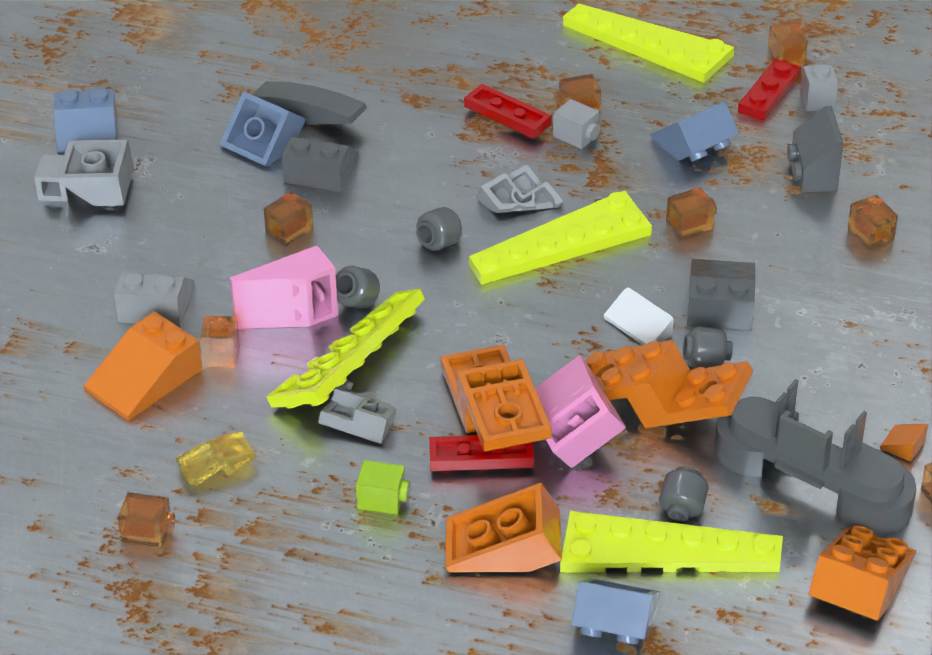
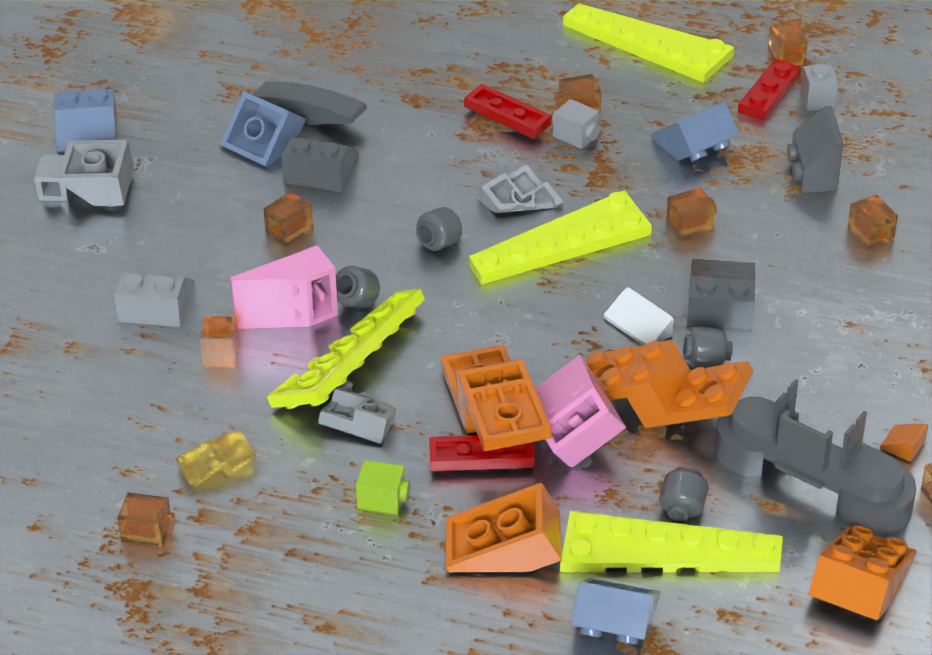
(145, 366): orange slope -> none

